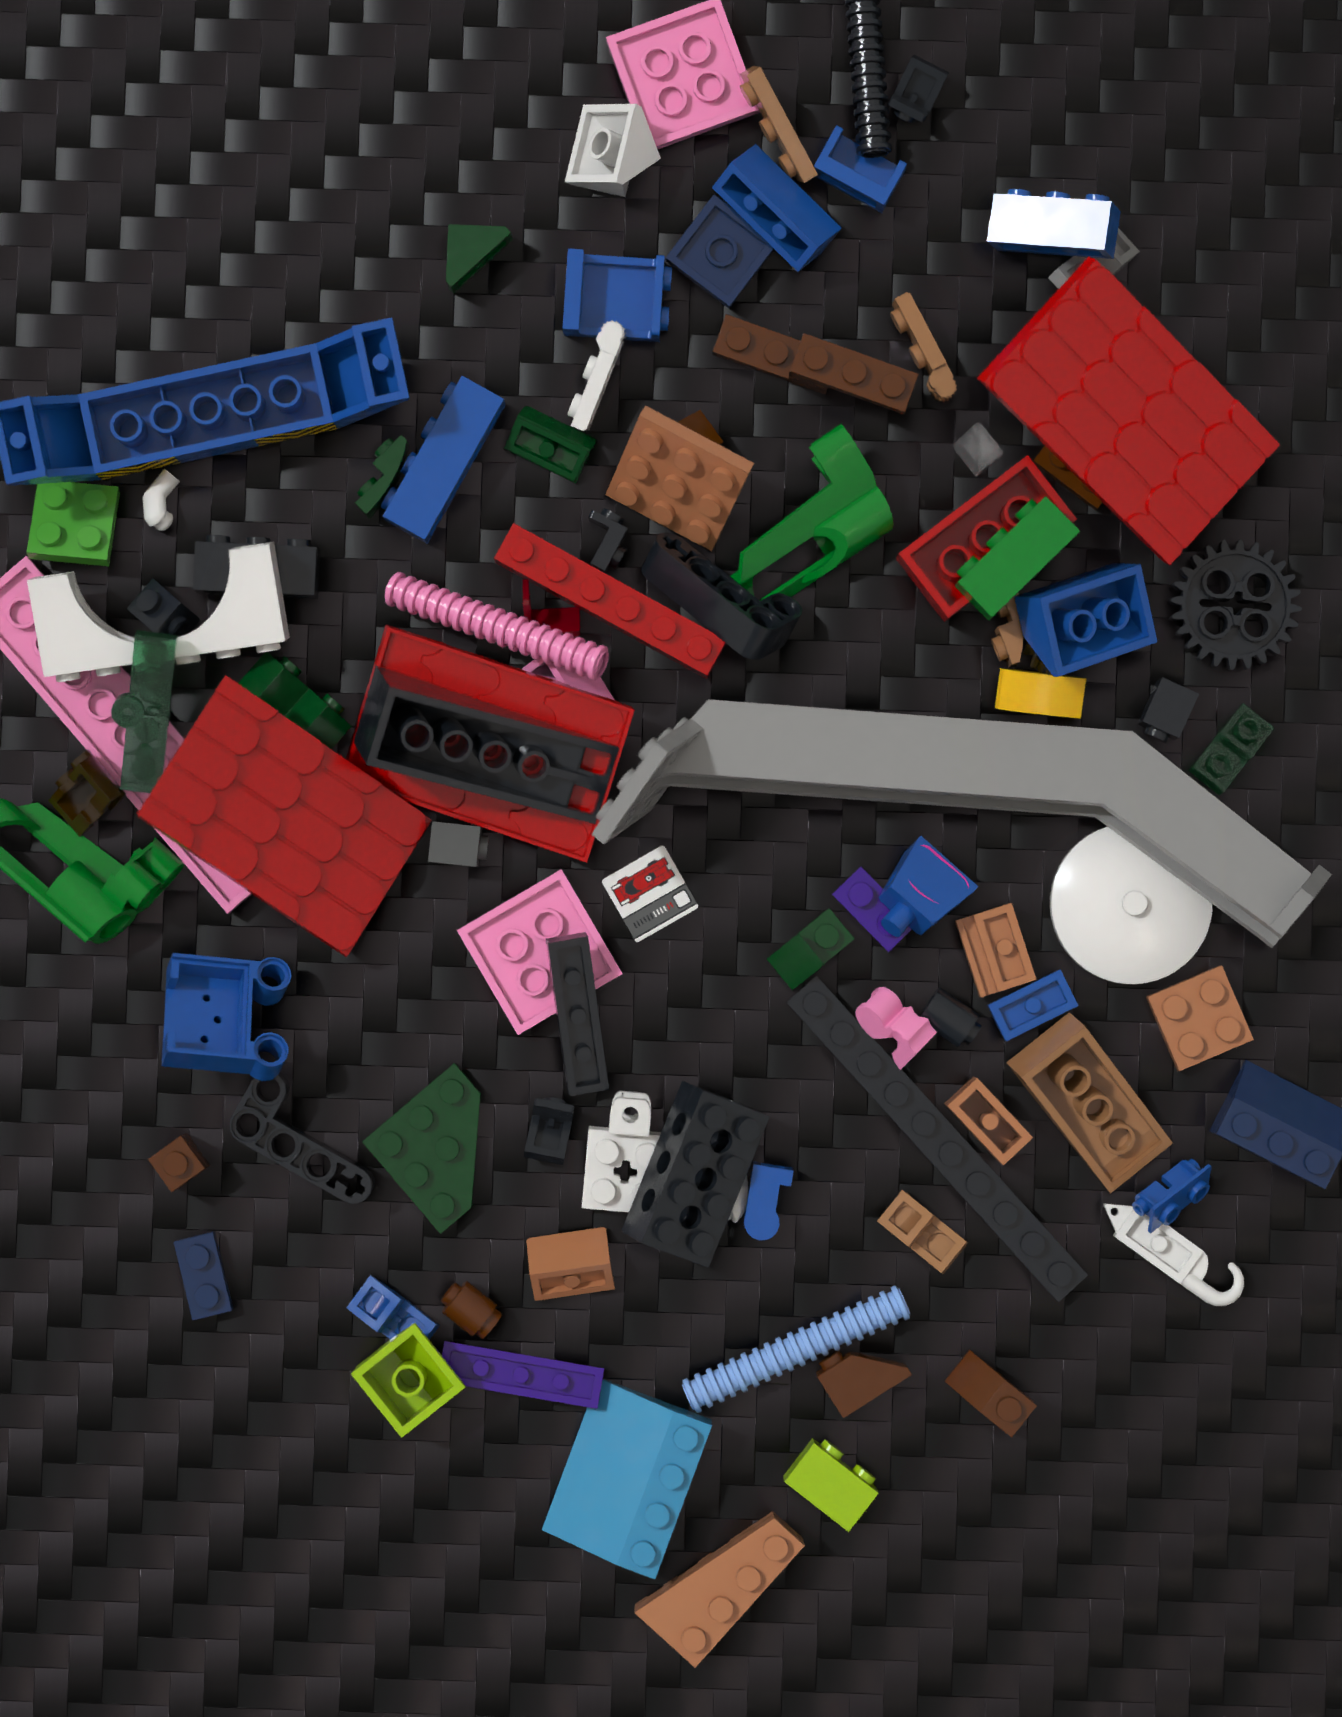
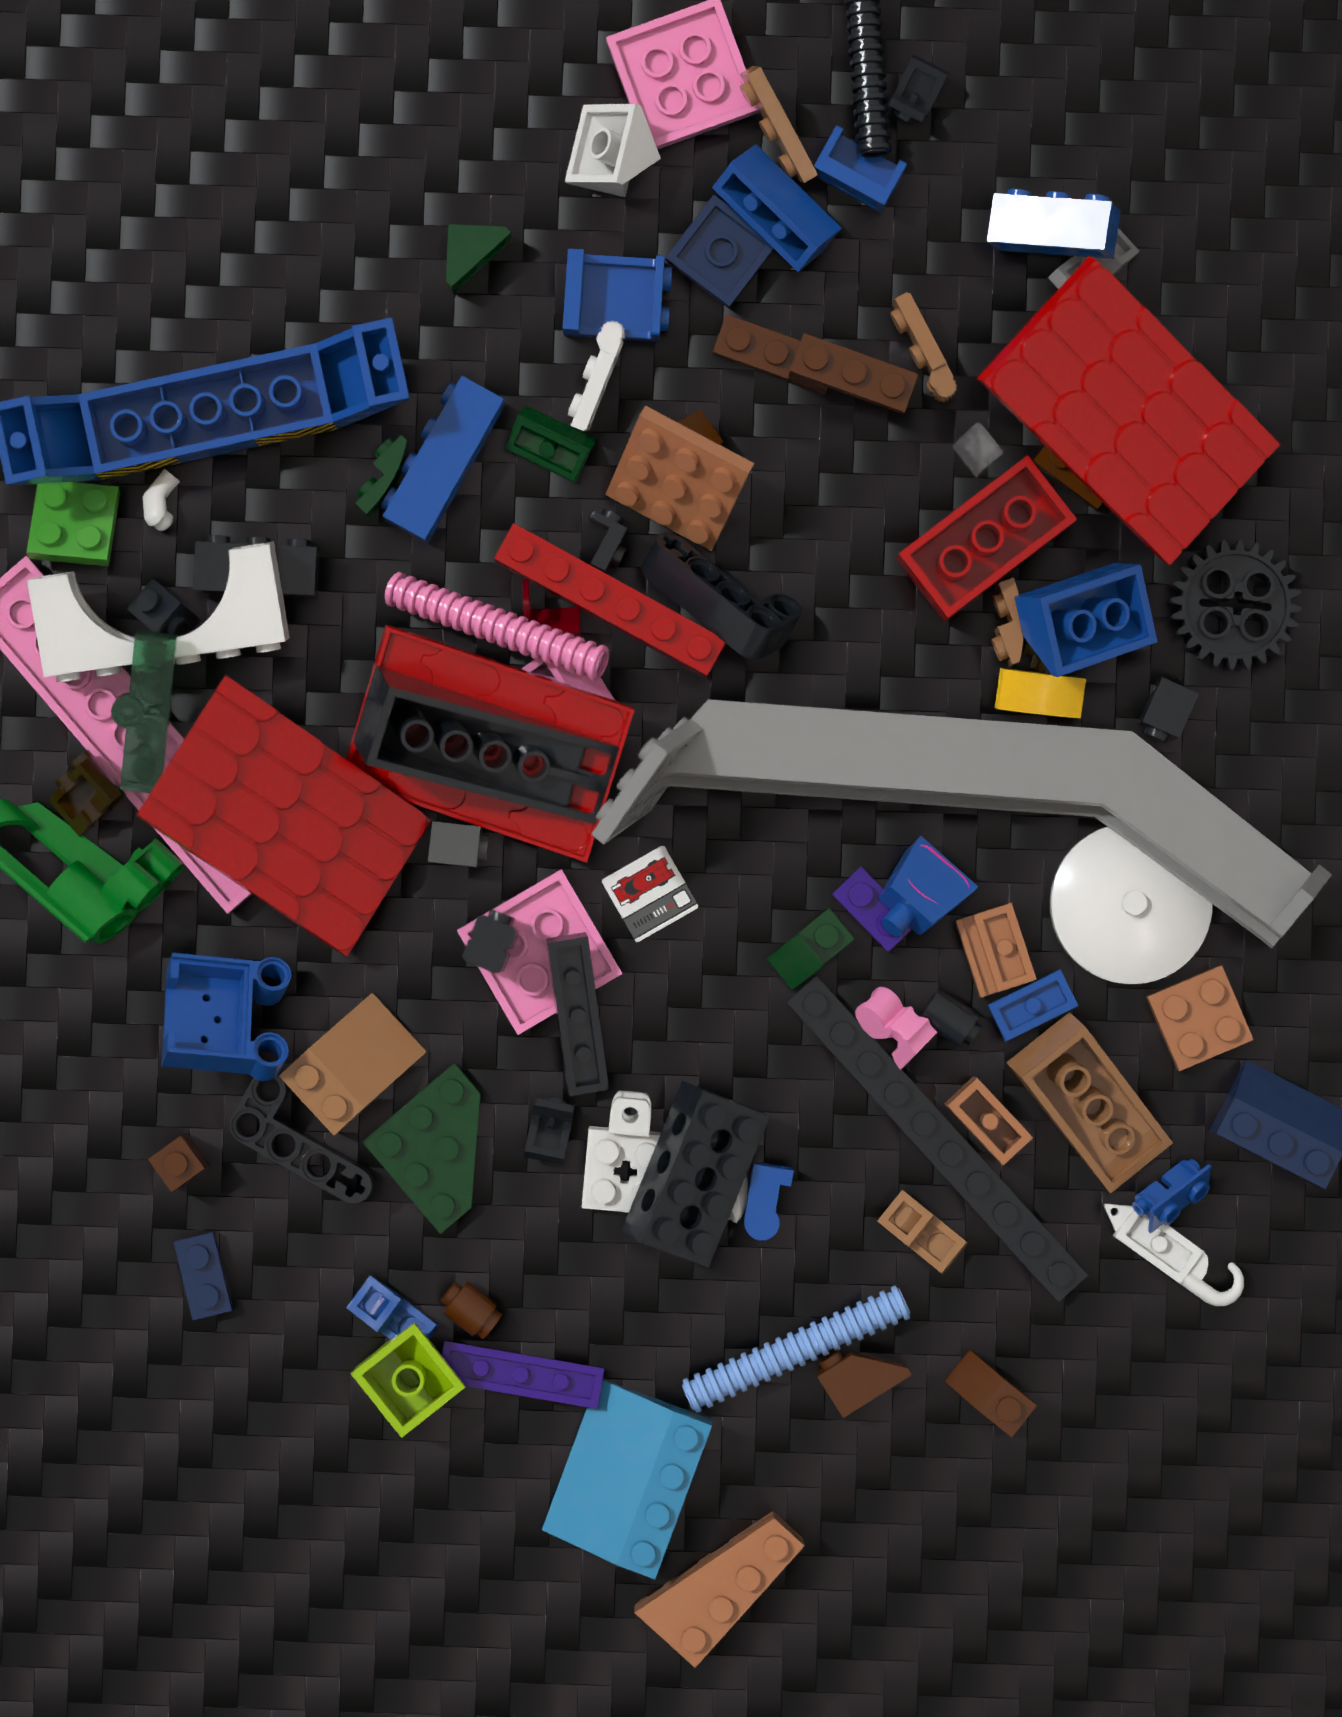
(279, 687): dark green brick -> none
(353, 1064): none -> medium nougat slope
(491, 941): none -> black brick
(570, 1263): nougat panel -> none
(831, 1483): lime brick -> none
(839, 517): green panel -> none
(1015, 556): green brick -> none
(1231, 749): clear green slope -> none

